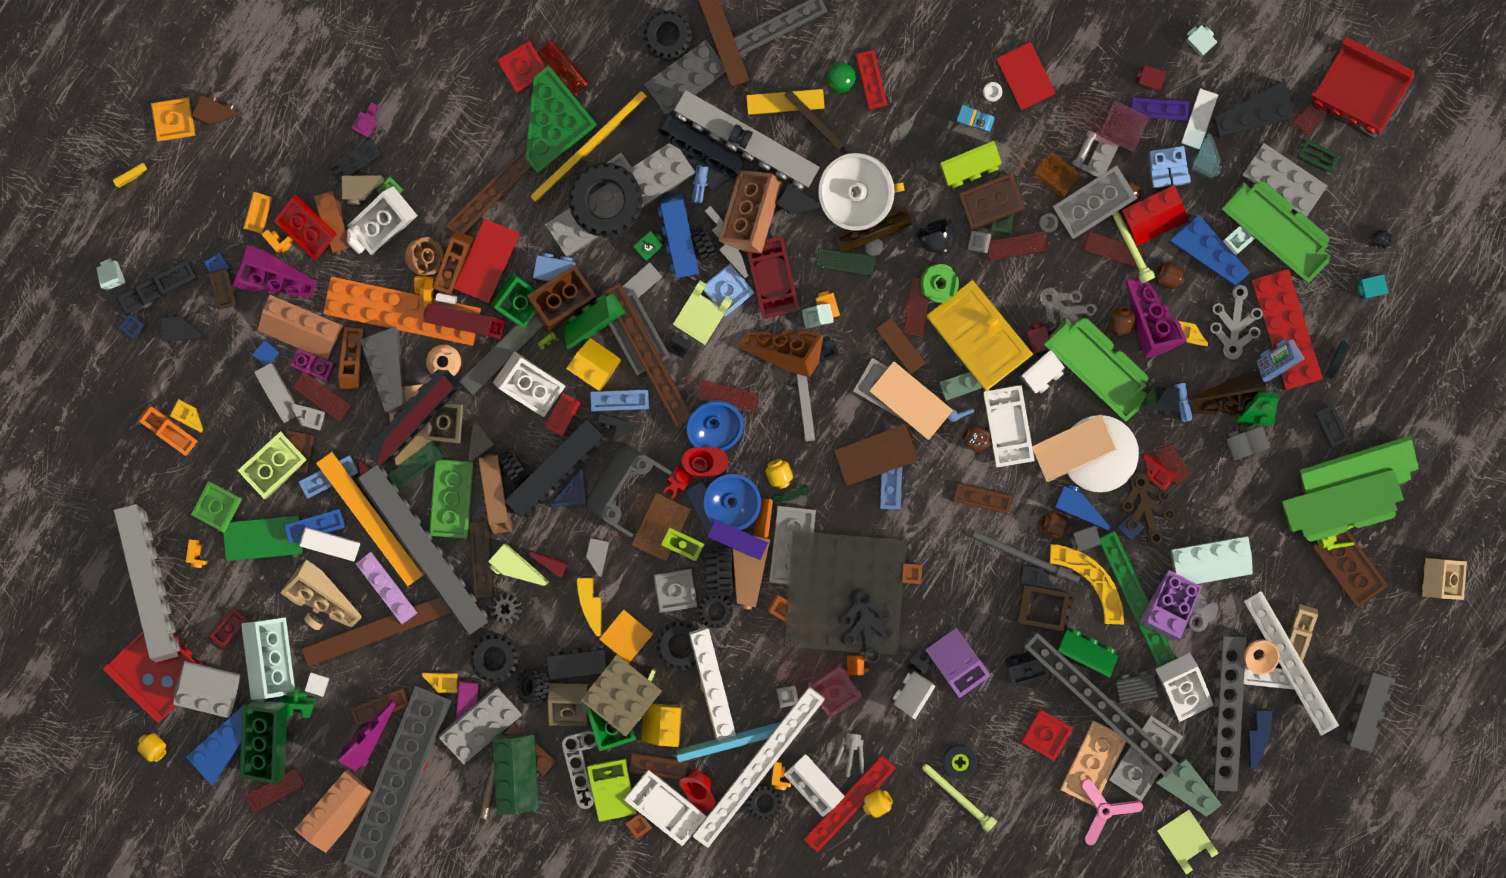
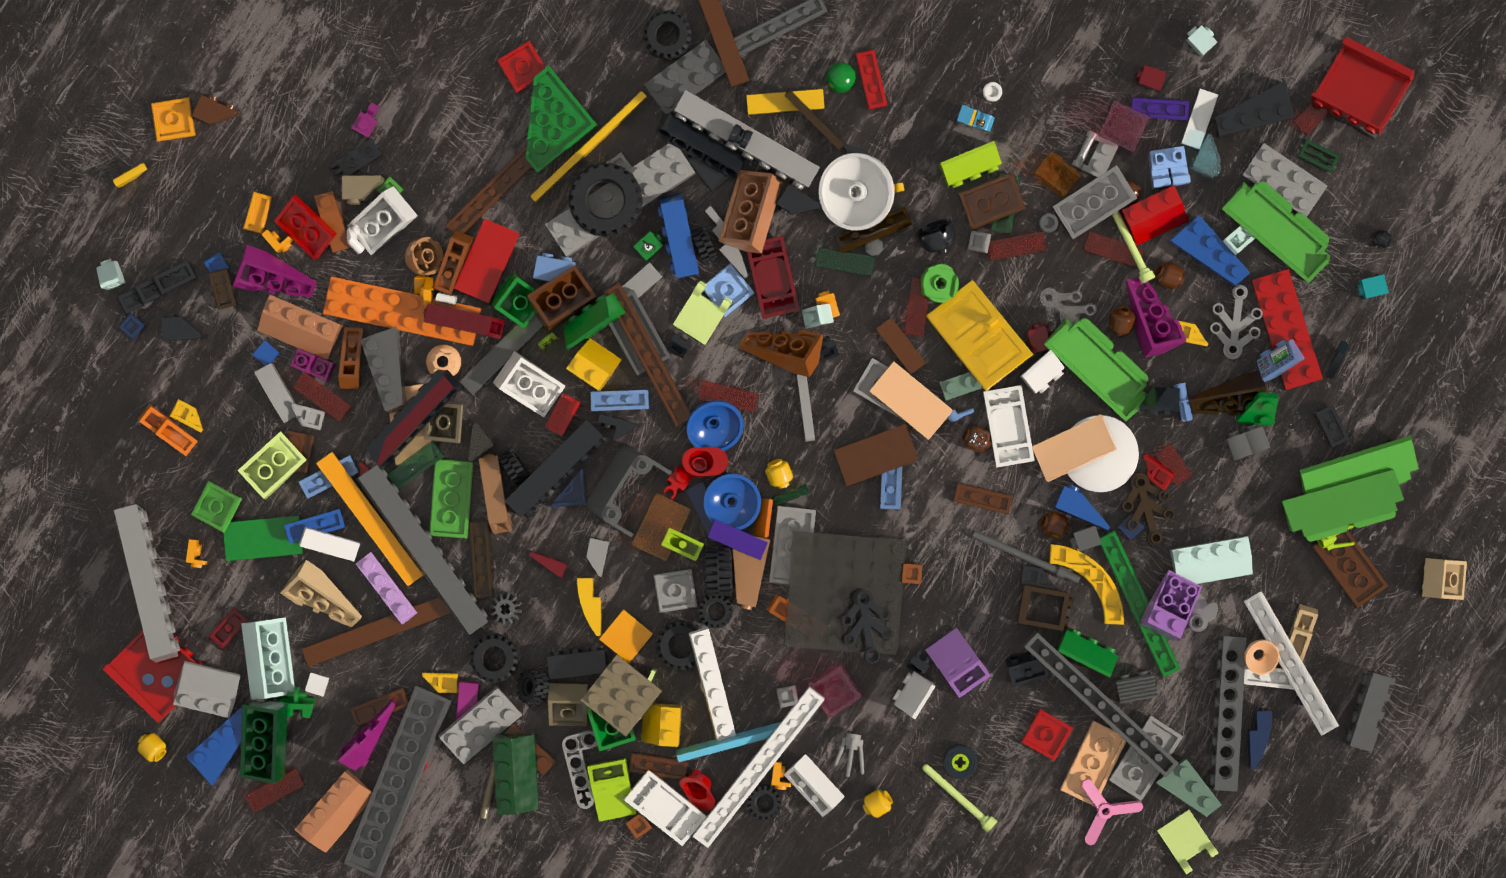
(313, 621): tan tile -> none
(513, 565): yellowish green slope -> none
(564, 67): clear red plate -> none
(699, 183): medium blue axle -> none
(849, 804): red tile -> none
(855, 665): orange tile -> none
(1025, 76): red tile -> none
(1184, 687): white slope -> none

